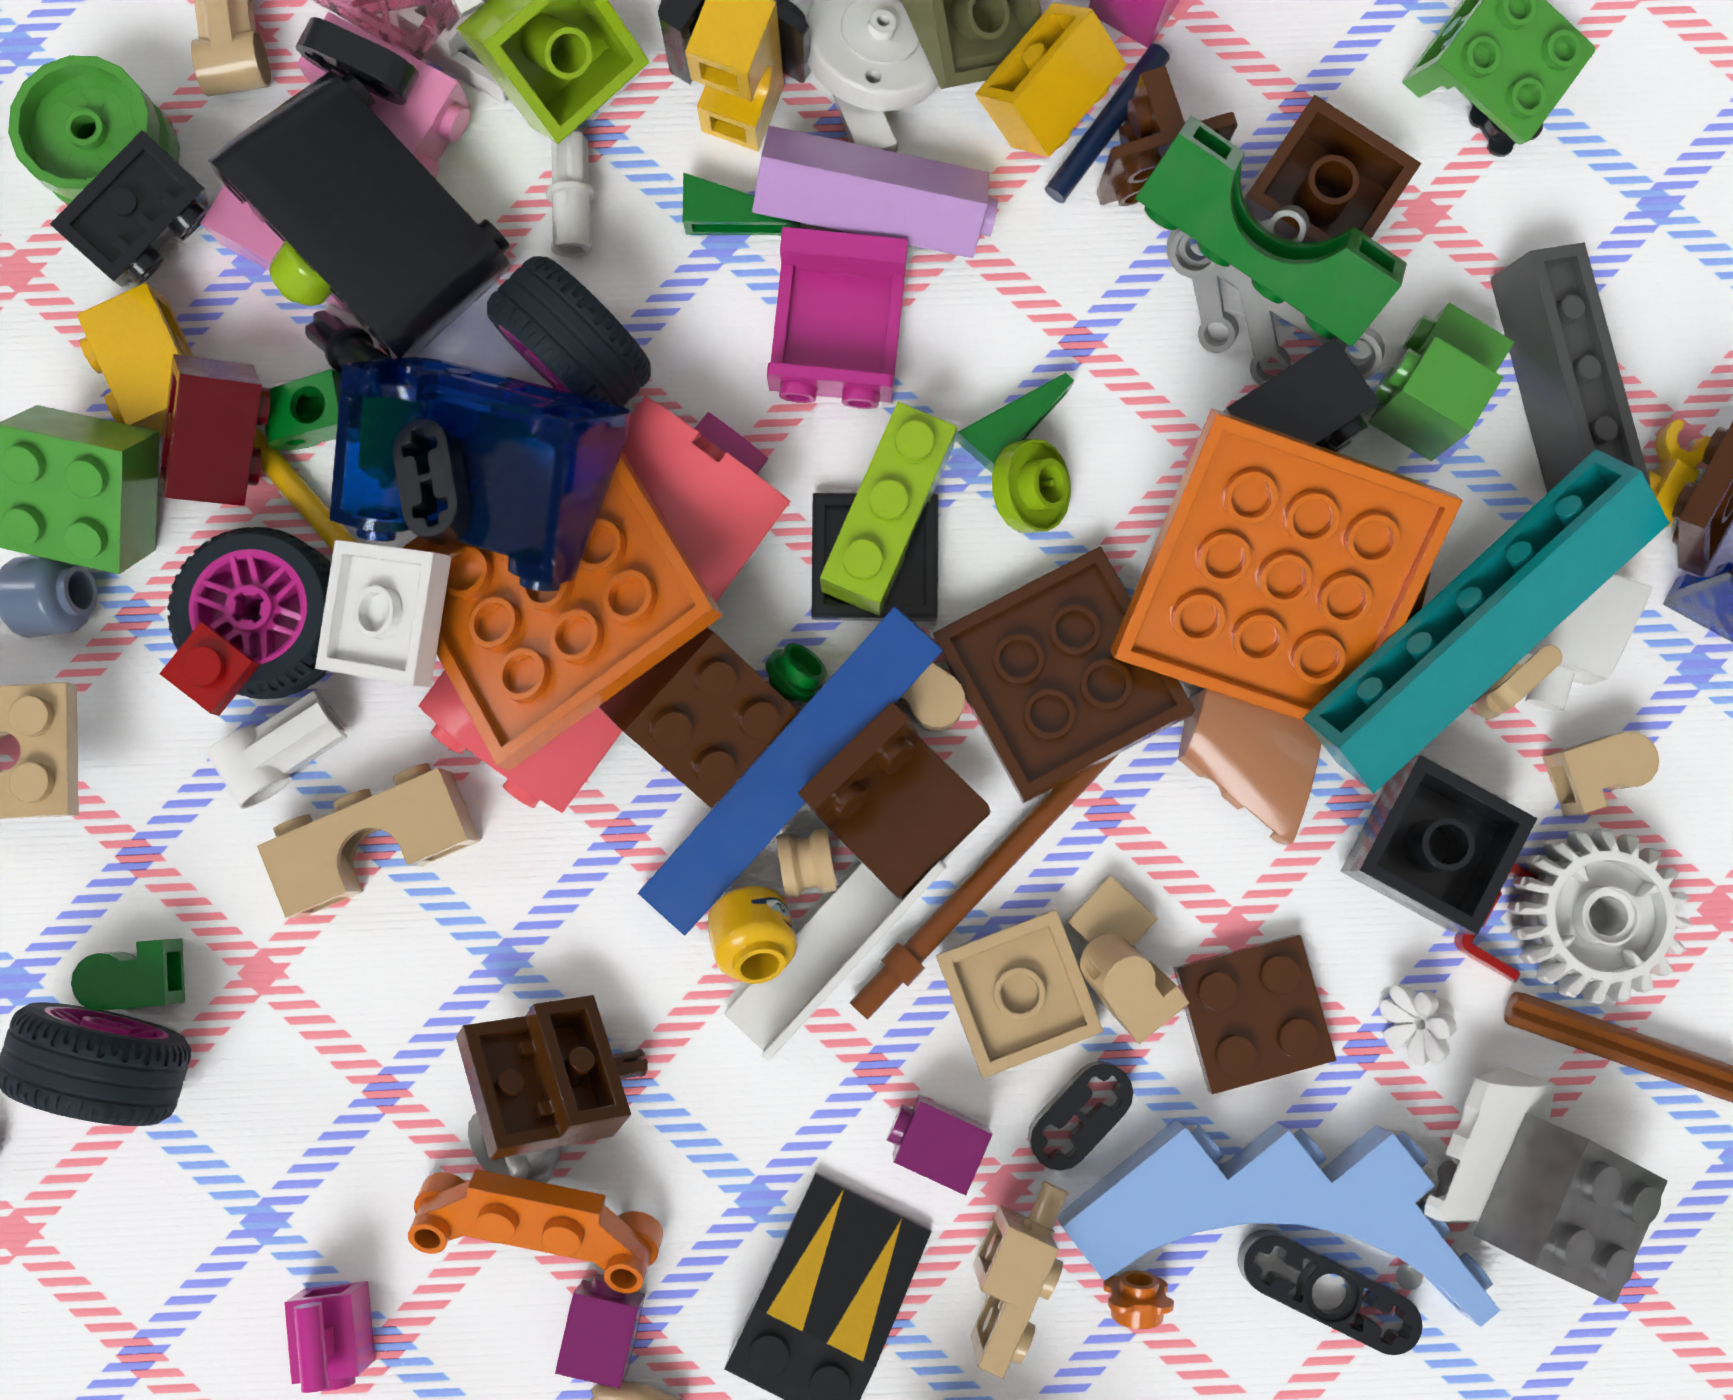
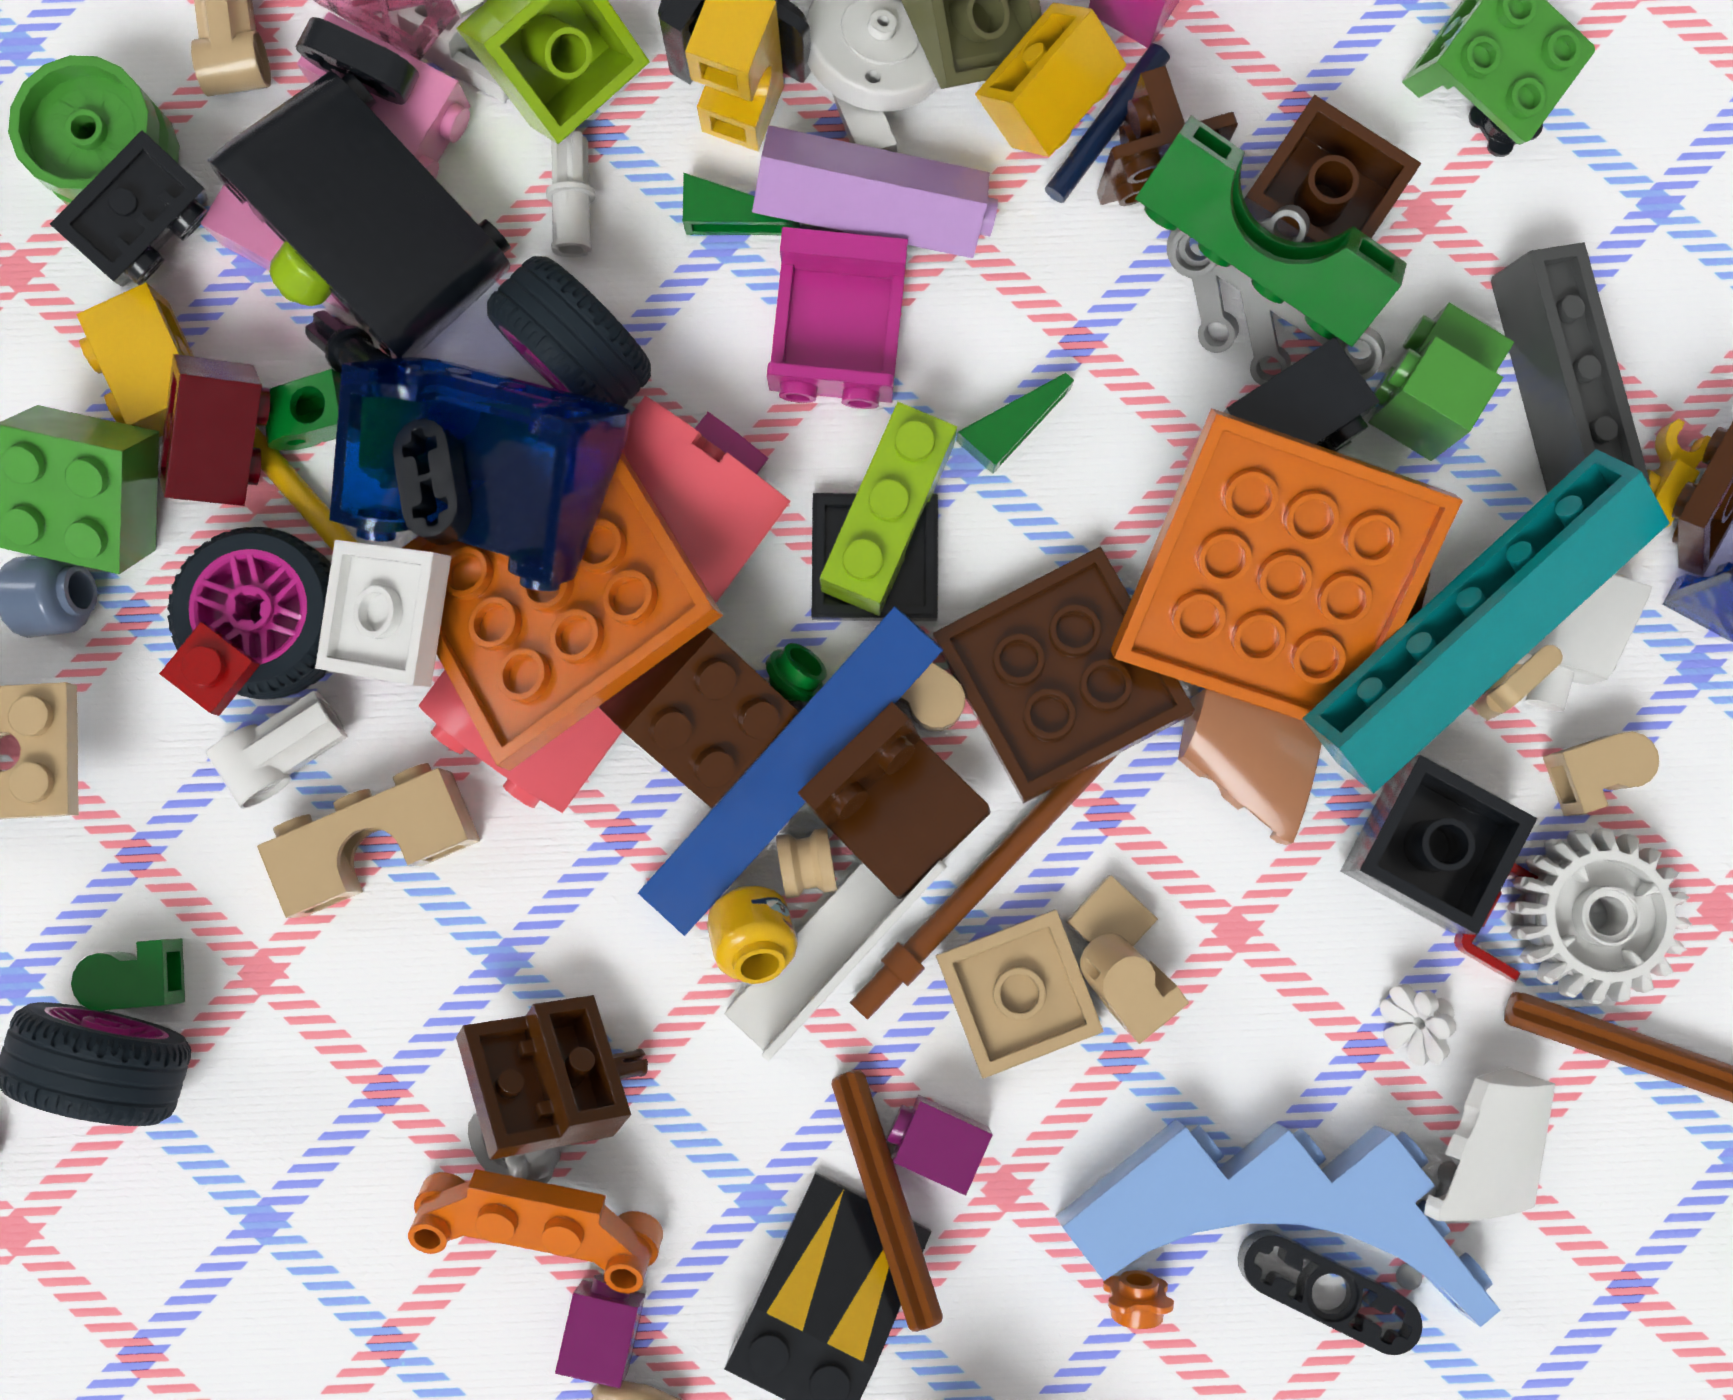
(329, 1336): dark pink brick -> none
(887, 1201): none -> dark orange axle
(1015, 1270): tan plate -> none
(1031, 486): lime plate -> none
(1092, 1126): black beam -> none
(1254, 1014): reddish brown plate -> none
(1571, 1207): flat silver brick -> none

